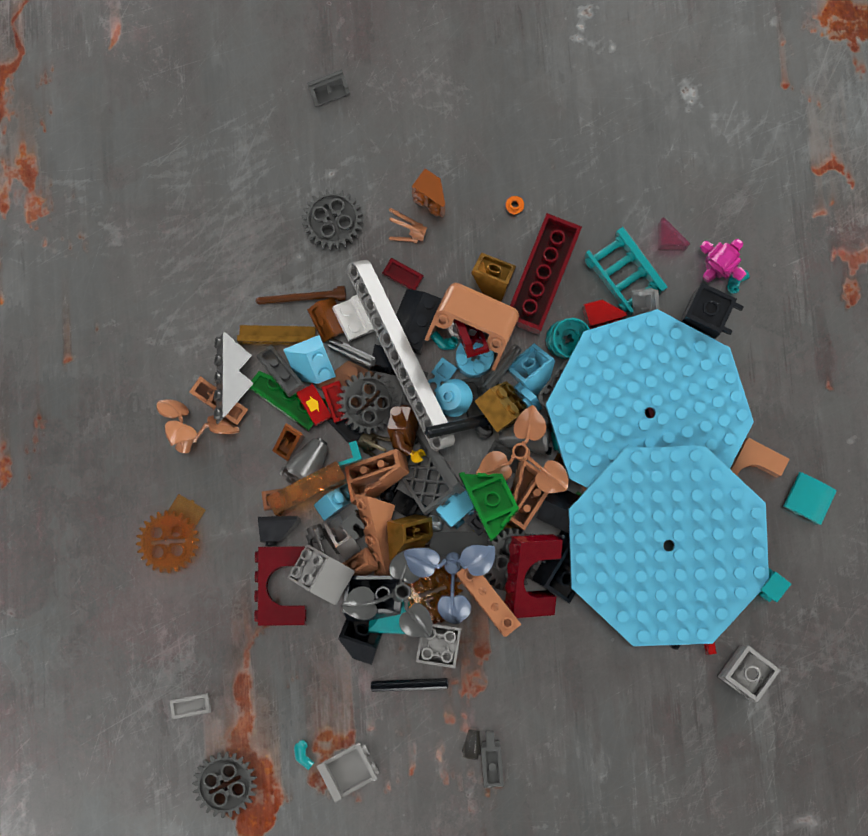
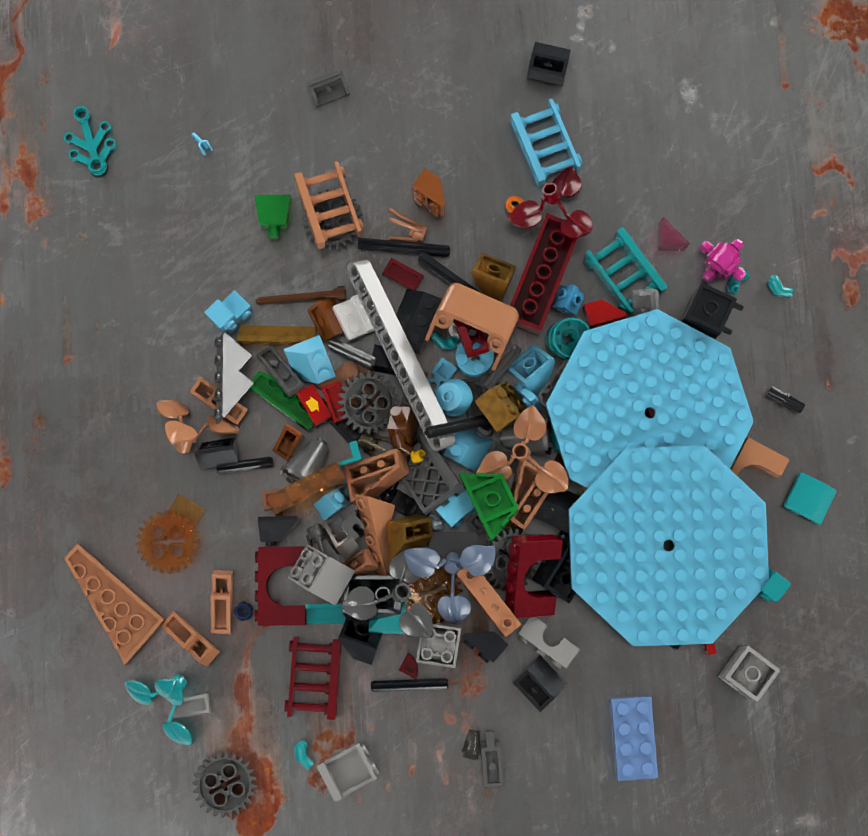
(90, 144): none -> teal plant
(117, 607): none -> nougat wing
(172, 691): none -> teal plant
(190, 639): none -> nougat slope
(202, 144): none -> medium azure hand
(217, 453): none -> black slope
(221, 601): none -> nougat slope
(229, 313): none -> medium azure brick
(238, 611): none -> dark blue plate
(245, 465): none -> black axle
(273, 213): none -> green torso
(309, 201): none -> nougat fence
(324, 614): none -> teal panel
(331, 669): none -> dark red fence
(404, 247): none -> black axle
(409, 666): none -> dark red tile
(442, 271): none -> black axle
(468, 450): none -> medium azure slope
(487, 643): none -> black slope
(526, 141): none -> medium azure fence
(539, 683): none -> black slope
(548, 63): none -> black slope
(561, 654): none -> light grey arch
(566, 183): none -> dark red plant
(568, 299): none -> dark azure brick
(633, 738): none -> medium blue brick
(777, 287): none -> teal arm
(786, 400): none -> black axle

